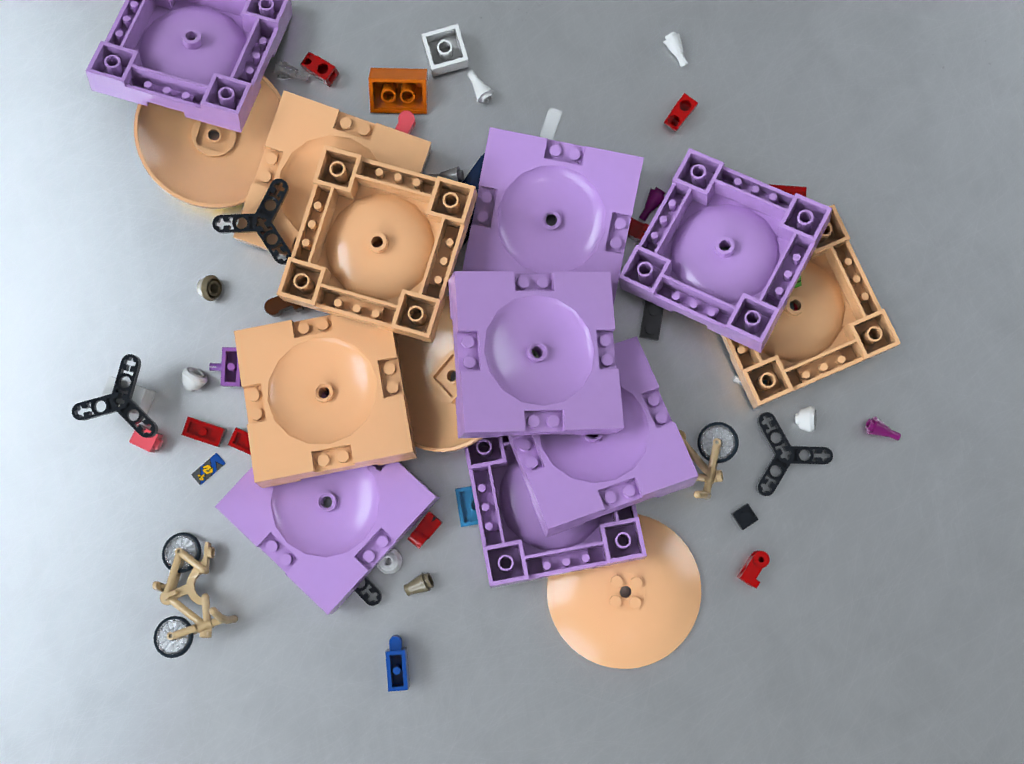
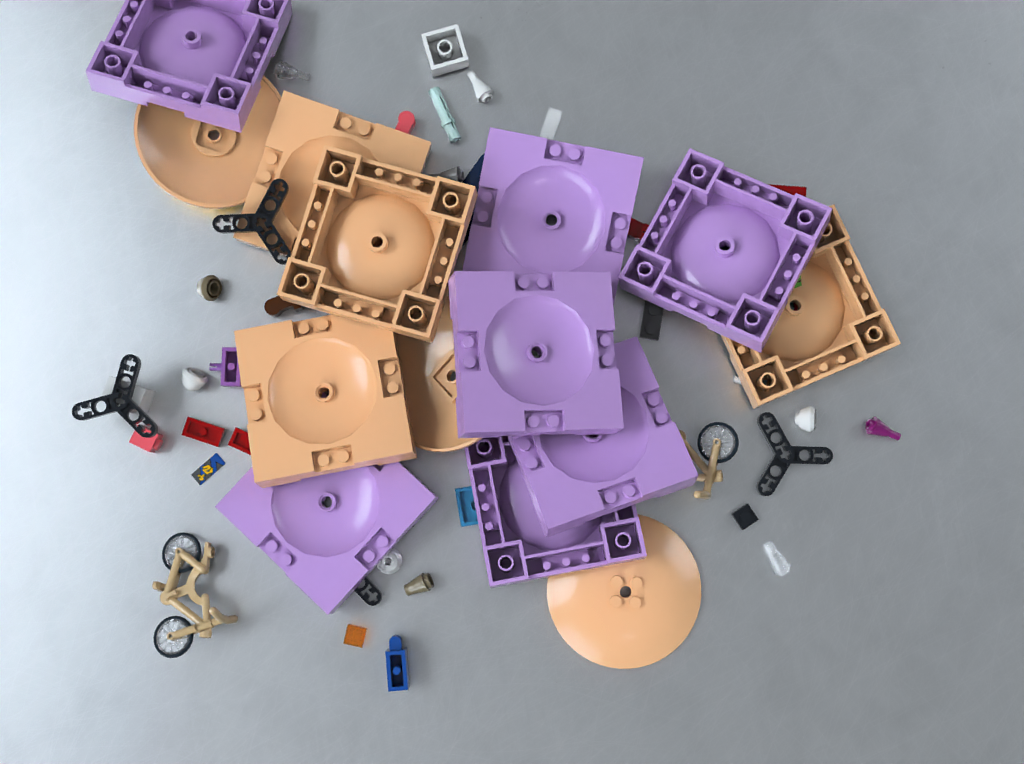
(320, 68): red leg -> none
(355, 635): none -> clear orange tile
(398, 90): orange slope -> none
(424, 530): red leg -> none
(448, 122): none -> light aqua pin
(653, 201): magenta cone -> none
(674, 44): white cone -> none
(680, 112): red leg -> none
(753, 567): red leg -> none
(779, 563): none -> clear cone

